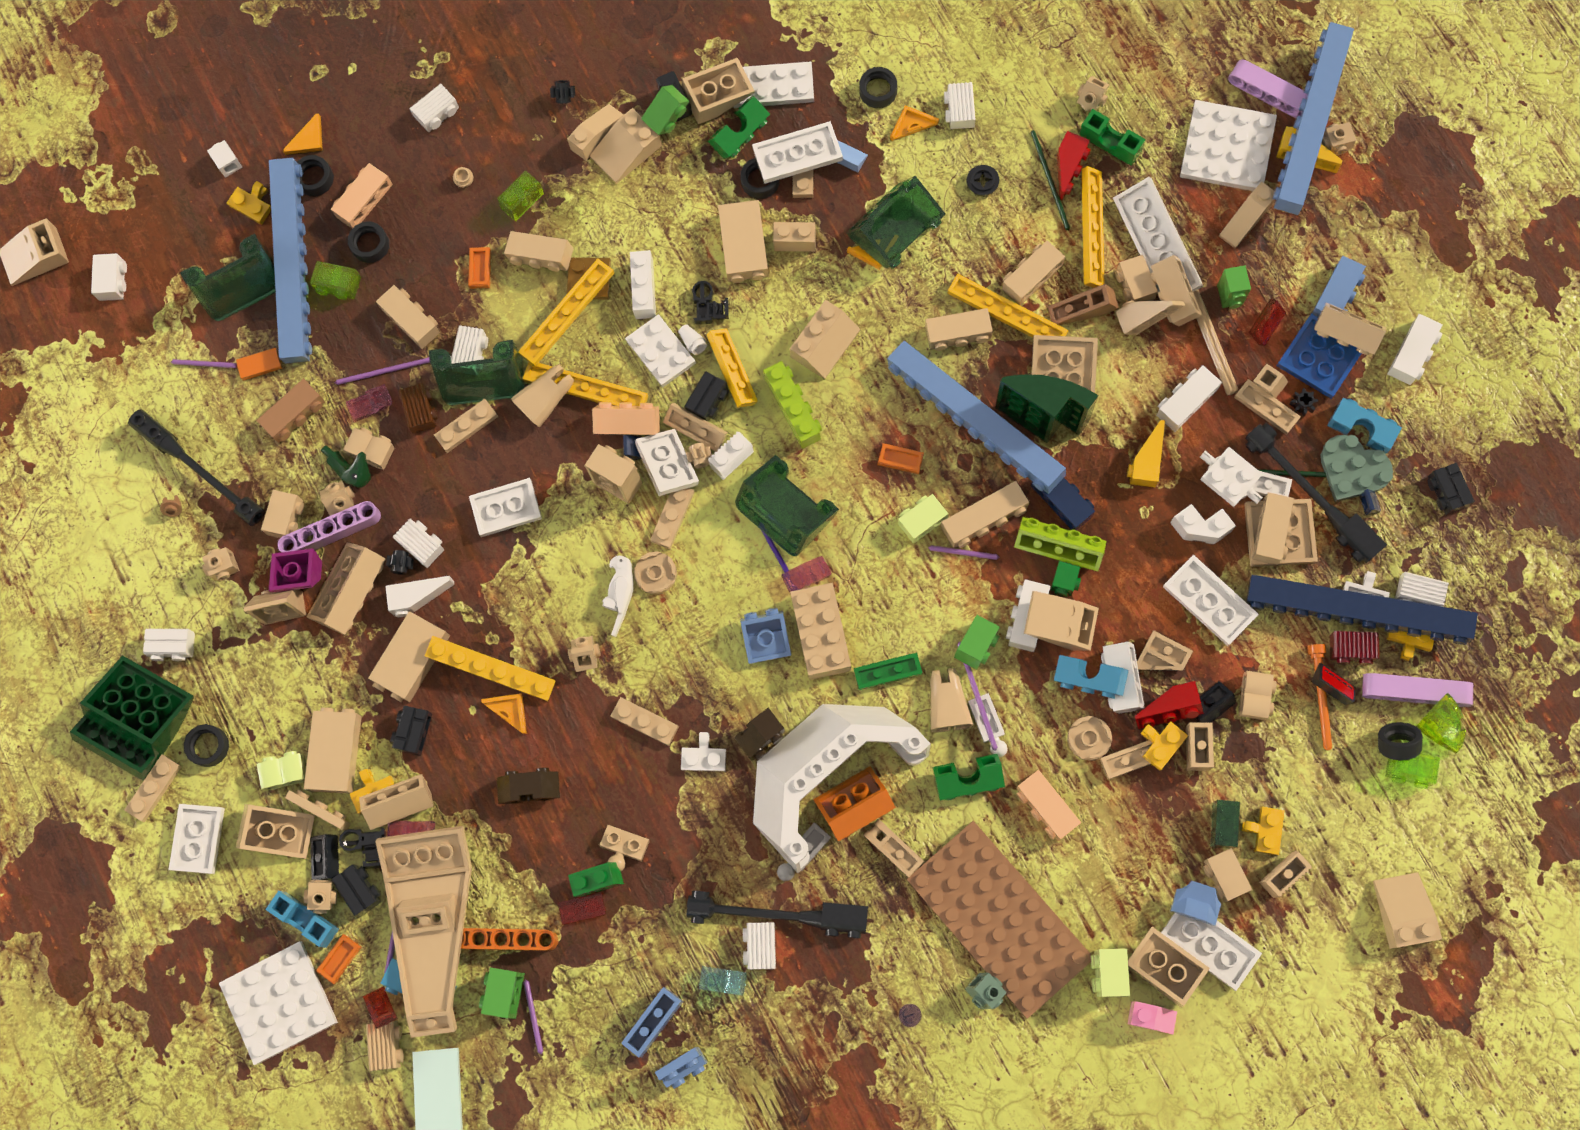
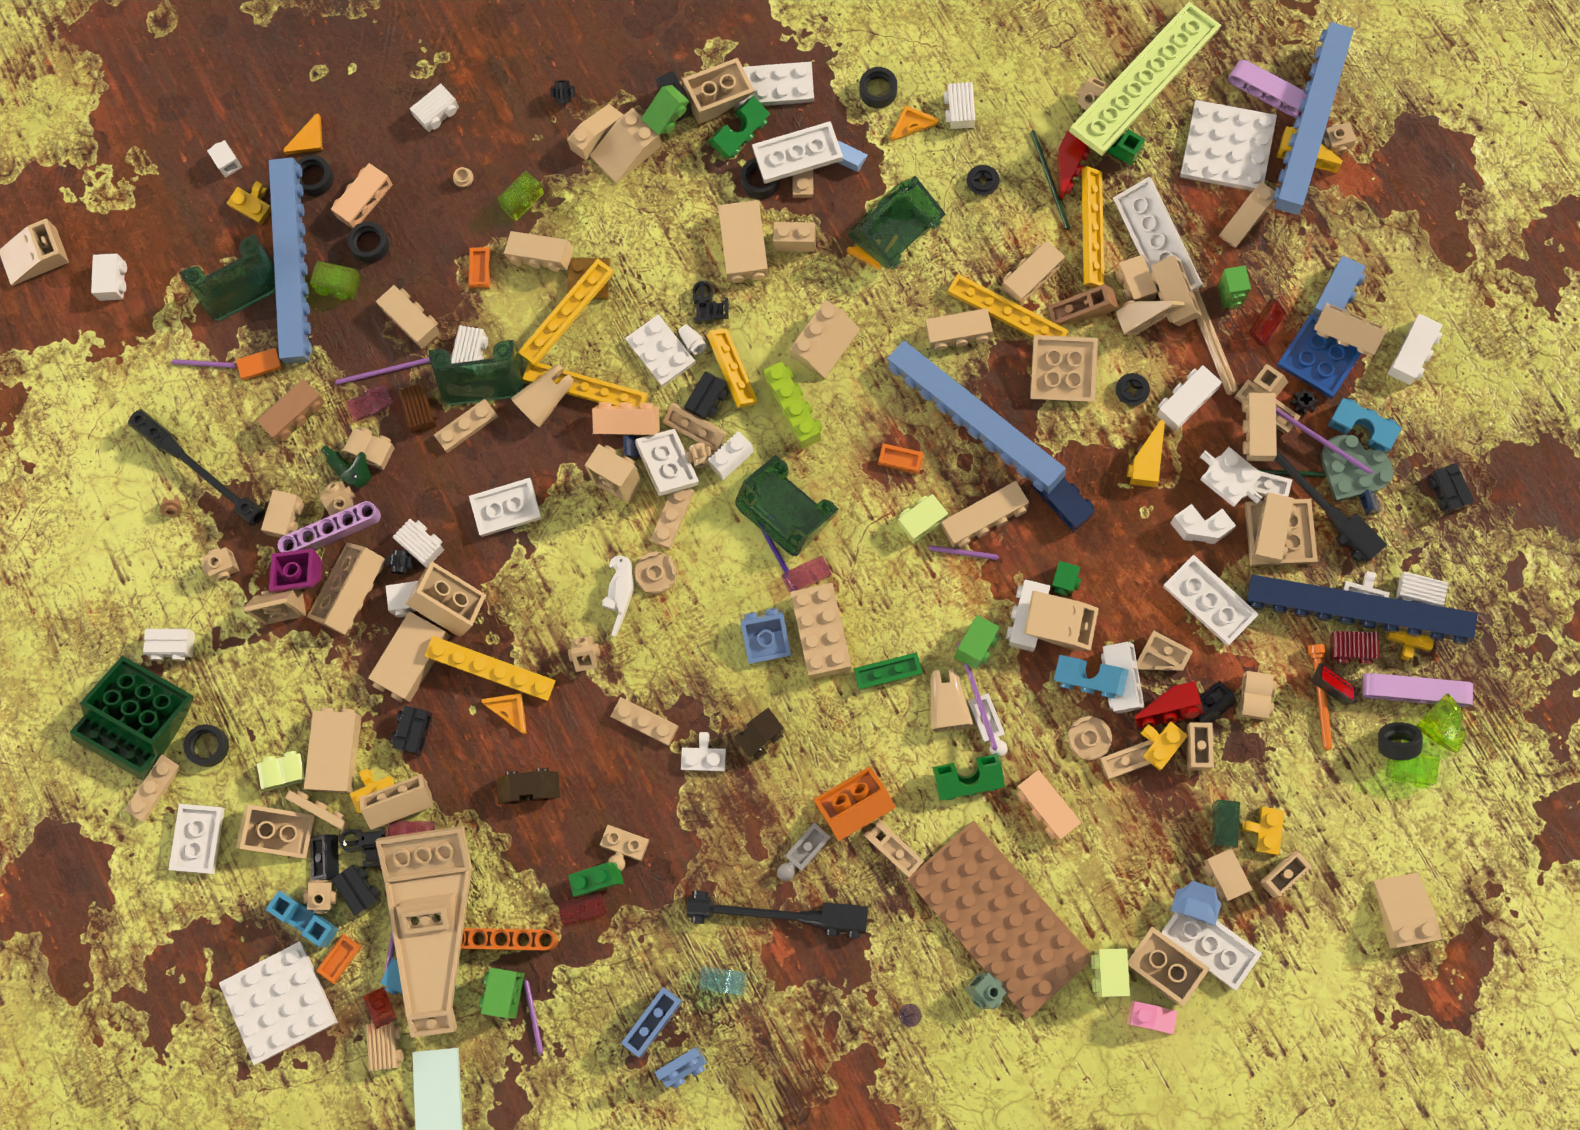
(446, 599): none -> tan slope
(642, 284): white brick -> none
(760, 946): white brick -> none
(812, 755): white windscreen -> none
(1045, 403): dark green slope -> none
(1060, 543): lime brick -> none
(1136, 381): none -> black gear
(1144, 79): none -> yellowish green plate
(1260, 426): none -> tan brick
(1323, 441): none -> medium lavender axle

